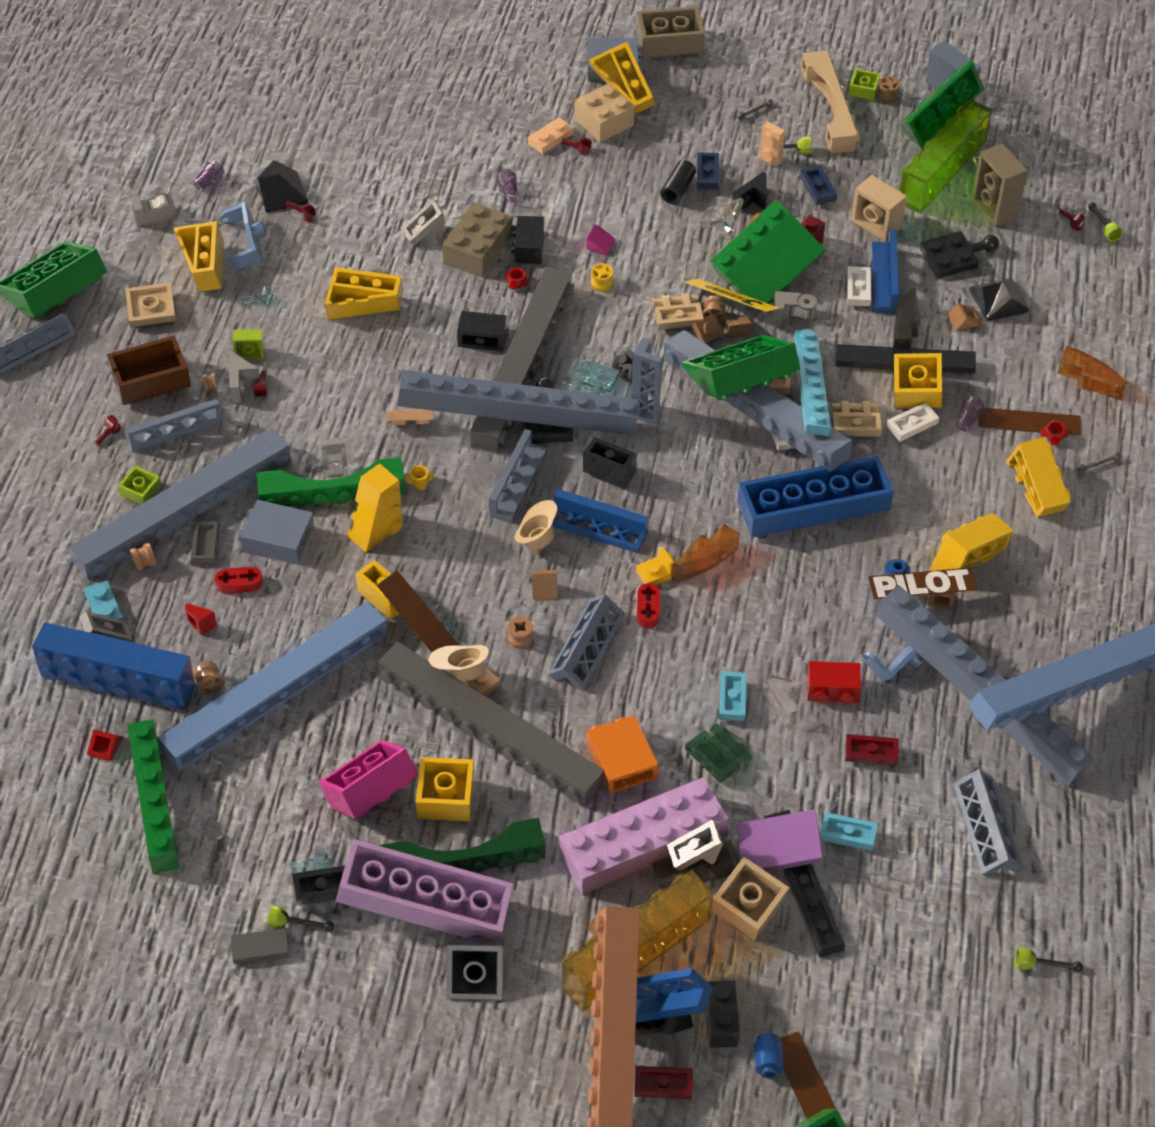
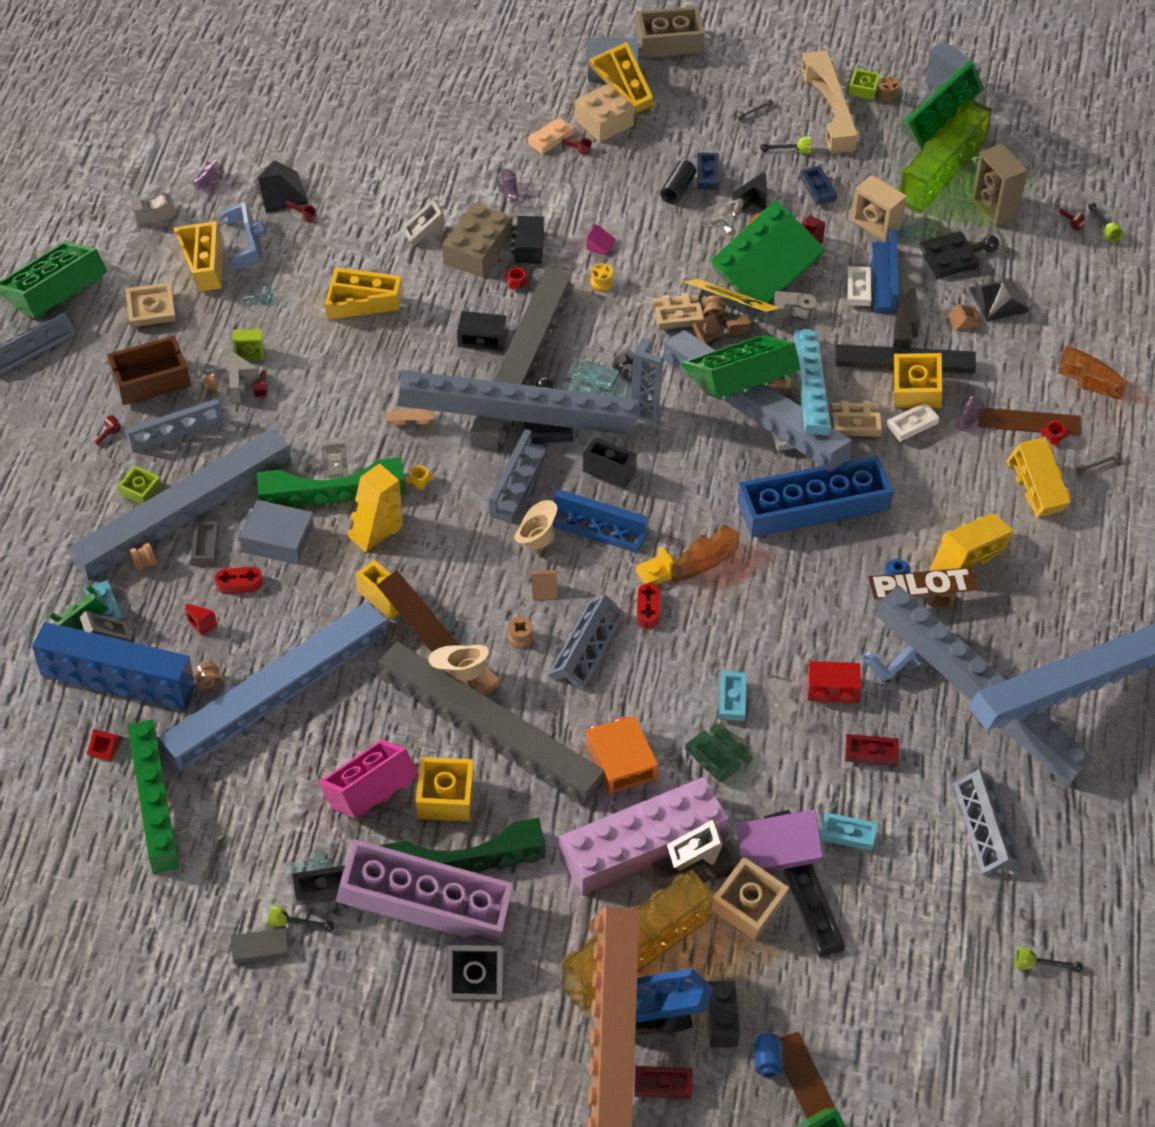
(92, 603): none -> green hinge
(772, 144): light nougat plate -> none

